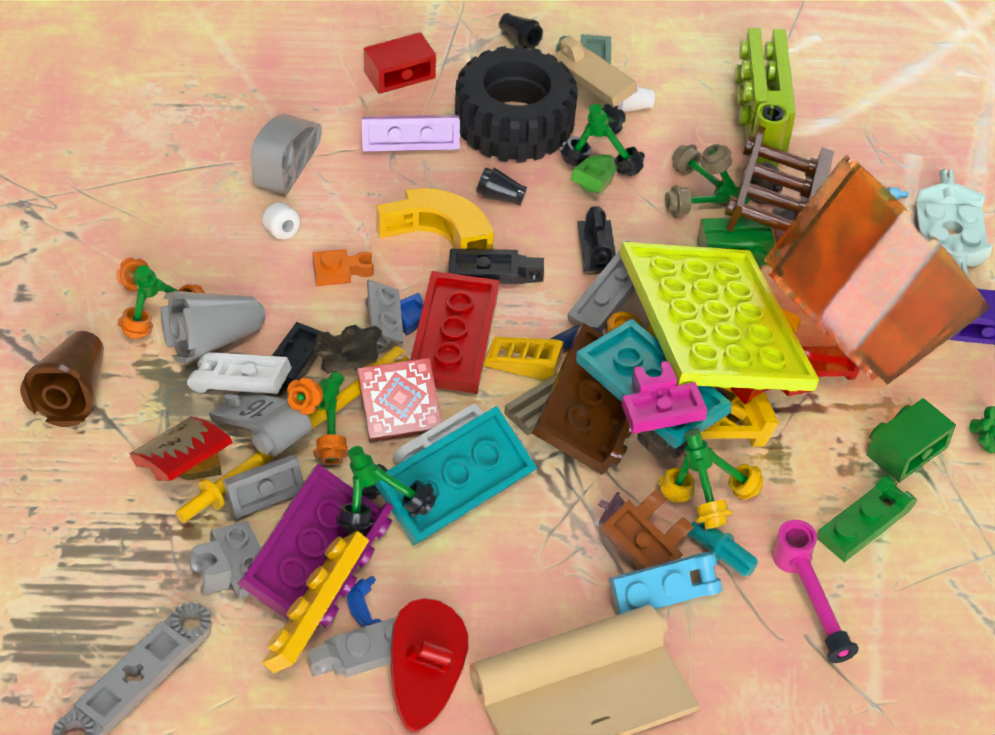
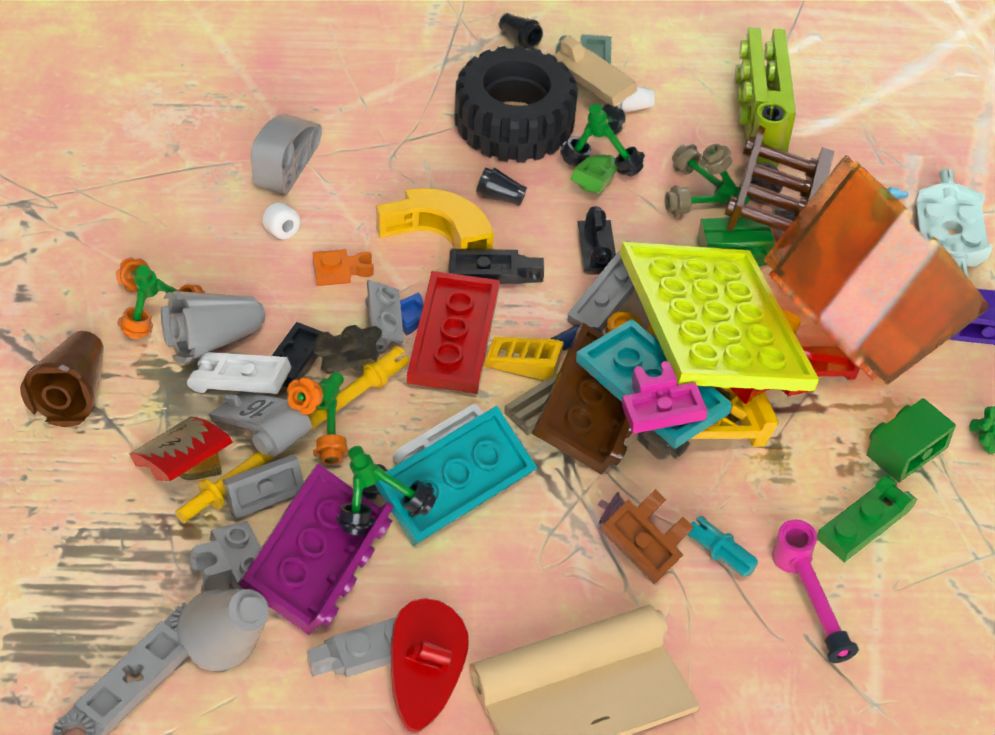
(222, 627): none -> light grey cone
(309, 609): yellow plate -> none
(357, 604): blue piece -> none
(399, 63): red brick -> none
(399, 399): tile -> none
(411, 133): lavender hinge -> none
(665, 583): medium azure plate -> none
(678, 483): plant -> none

